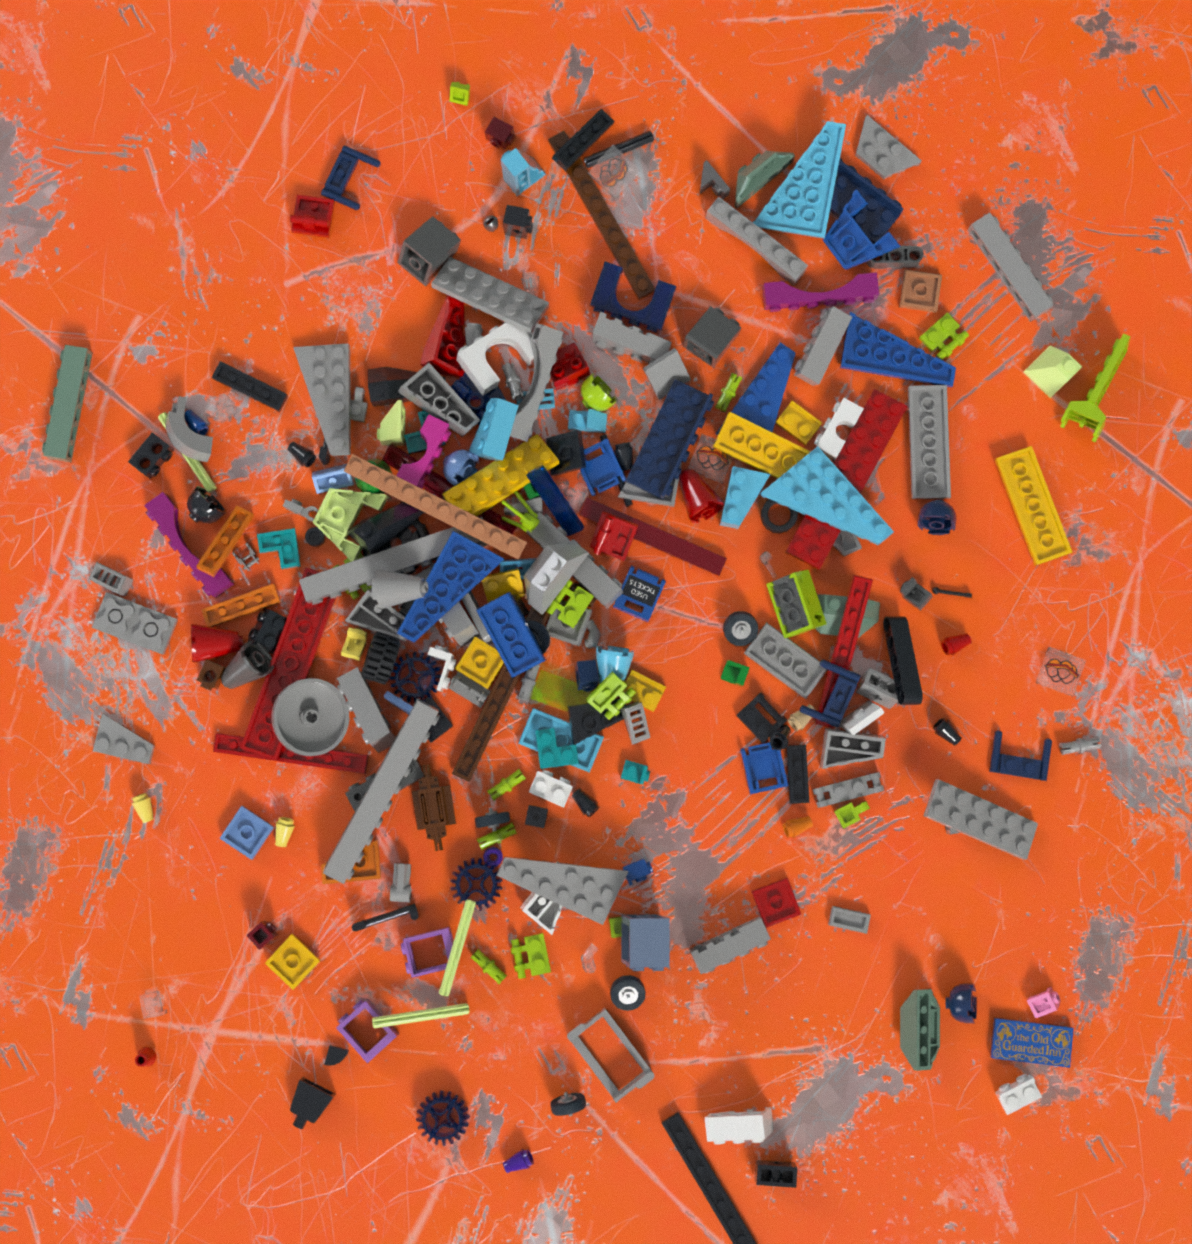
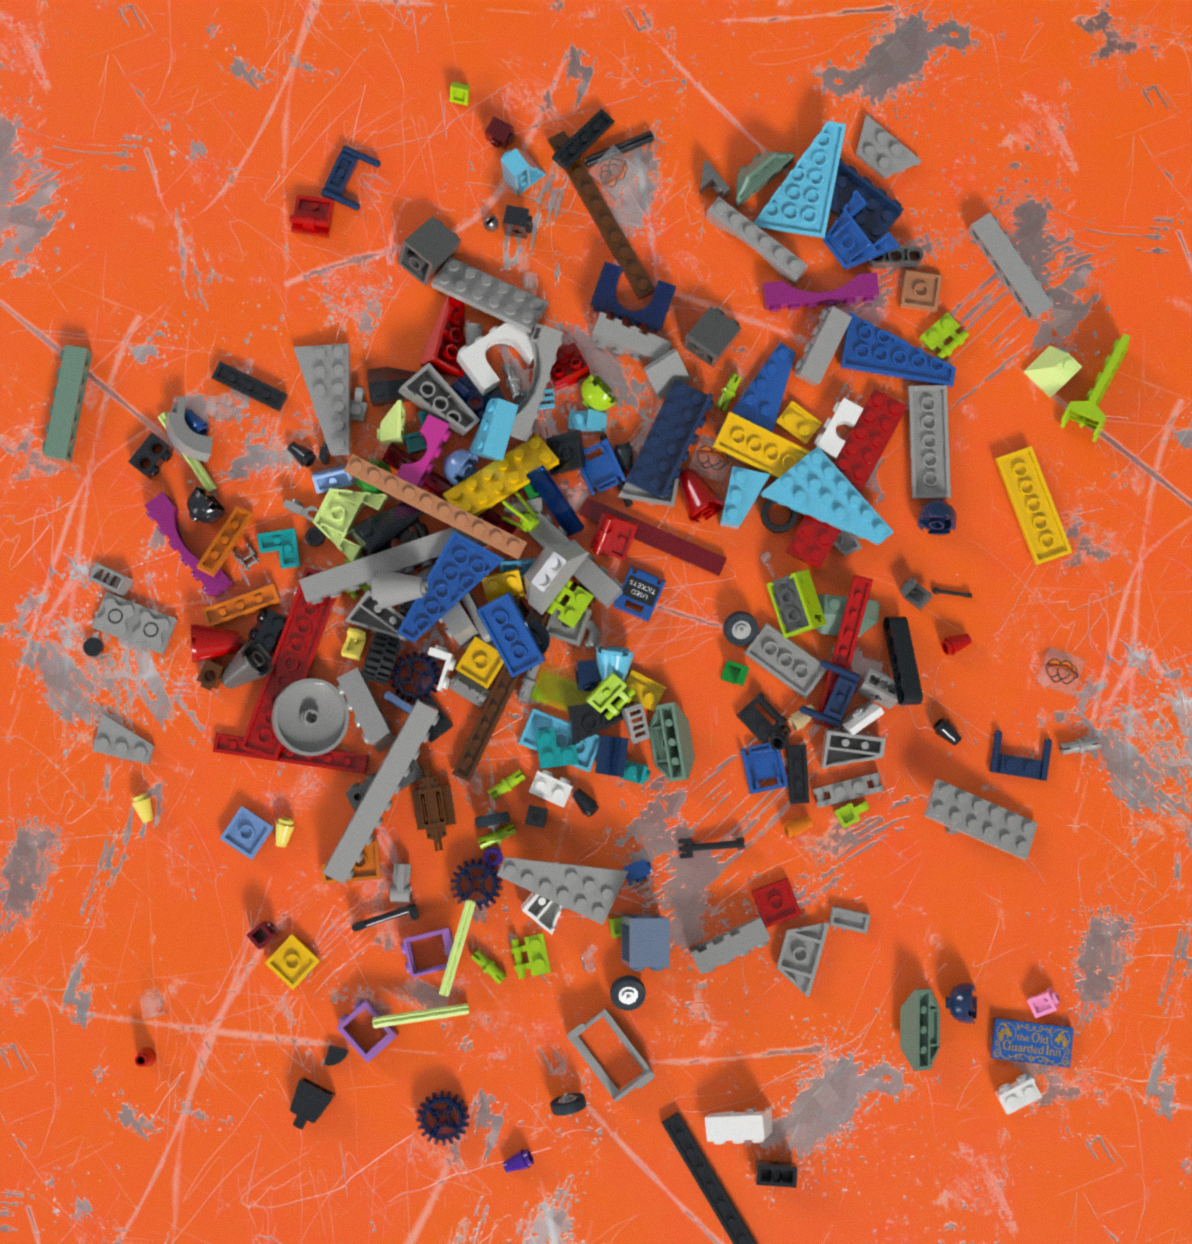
(93, 647): none -> black tile
(611, 756): none -> dark blue panel
(671, 742): none -> sand green wedge
(739, 843): none -> black hinge
(802, 954): none -> light grey wing

